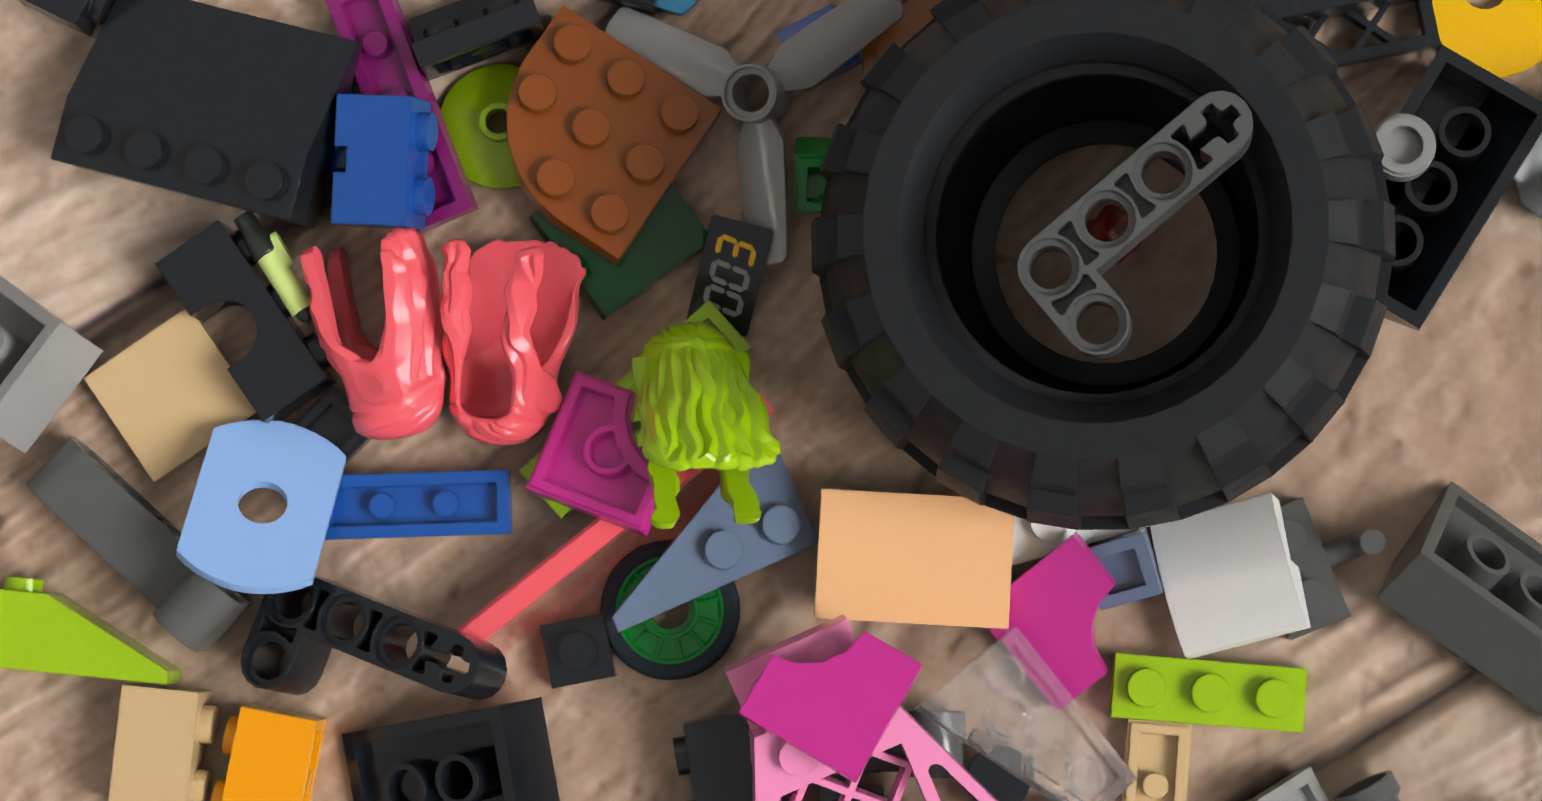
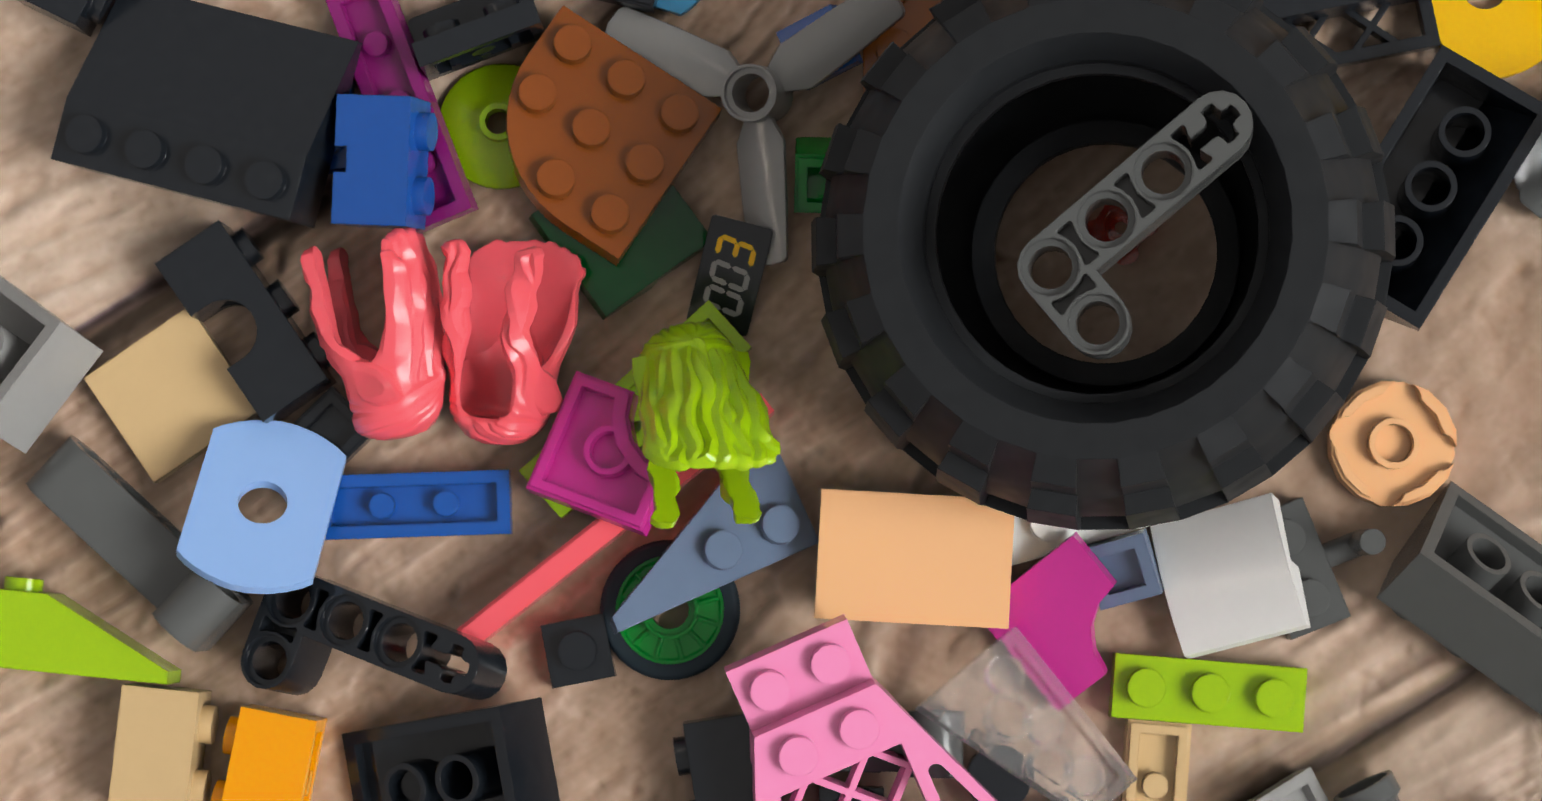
(276, 262): yellowish green piece -> none
(834, 706): dark pink tile -> none
(1391, 444): none -> light nougat tile
(1406, 146): light grey tile -> none

